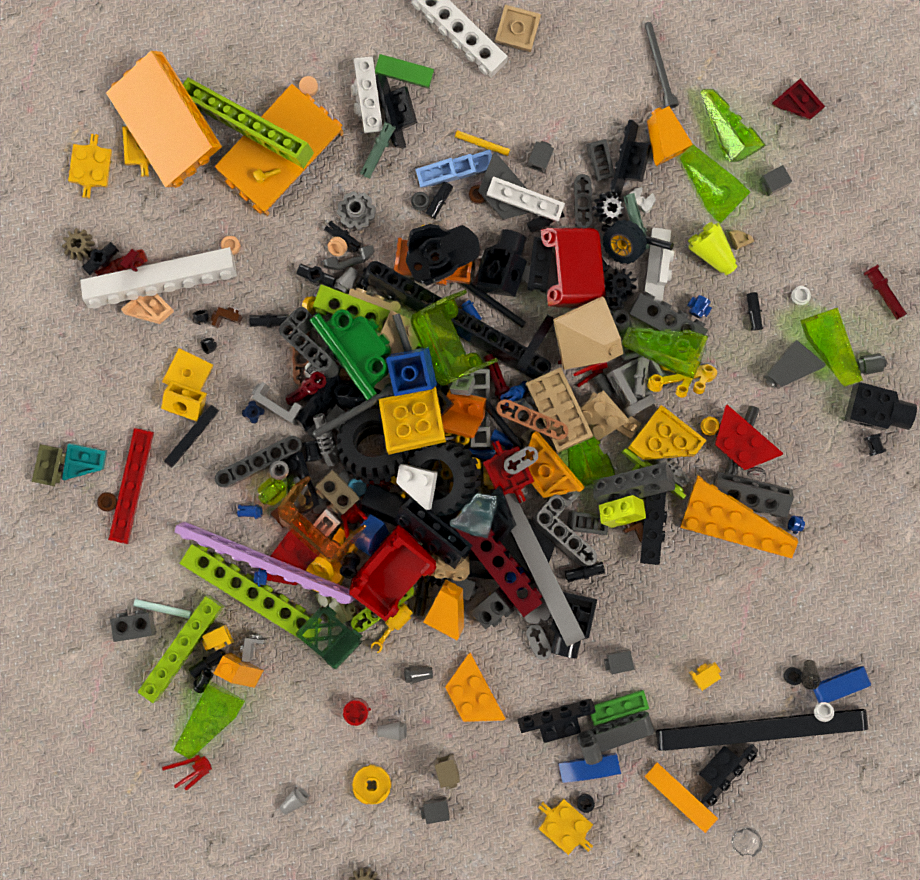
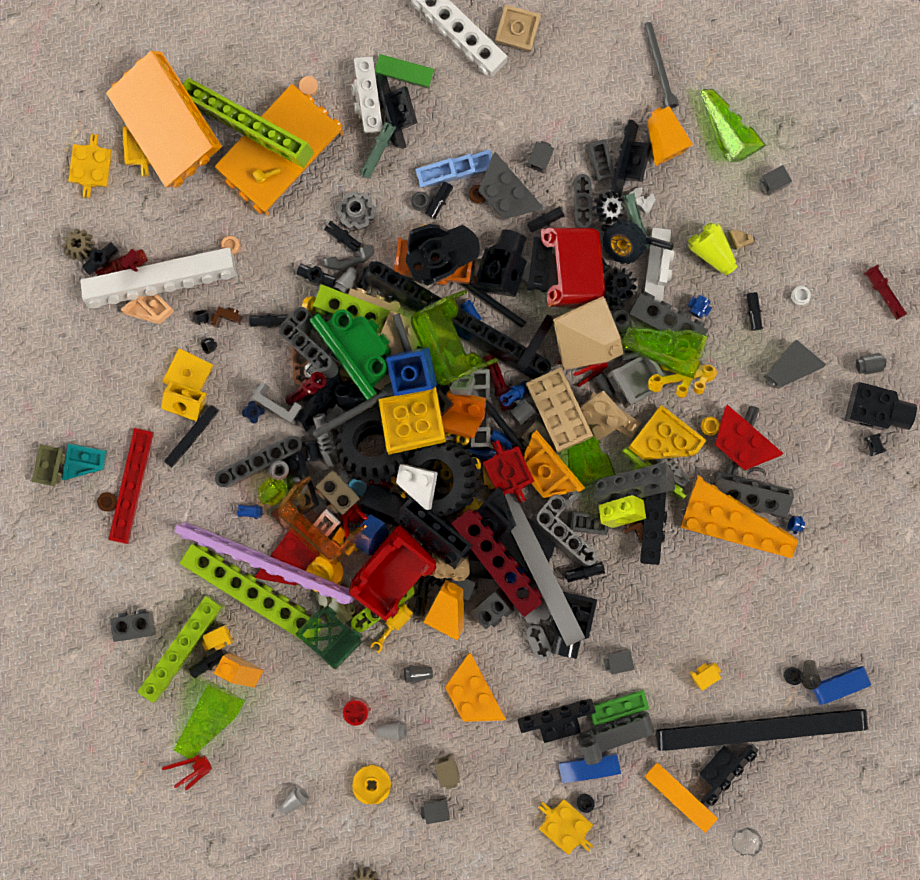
(162, 608): light aqua bar -> none
(201, 683): black pin -> none
(246, 650): light grey bracket -> none
(260, 577): blue plate -> none
(337, 246): light nougat tile -> none
(350, 564): black bush -> none
(477, 516): clear light blue slope -> none
(482, 143): yellow bar -> none
(517, 456): light grey beam -> none
(525, 199): white plate -> none
(531, 422): nougat beam -> none
(639, 406): light grey beam -> none
(641, 377): light grey pin -> none
(713, 183): clear neon green wedge -> none
(799, 101): dark red wing -> none
(824, 712): white plate -> none
(831, 342): clear neon green wedge -> none

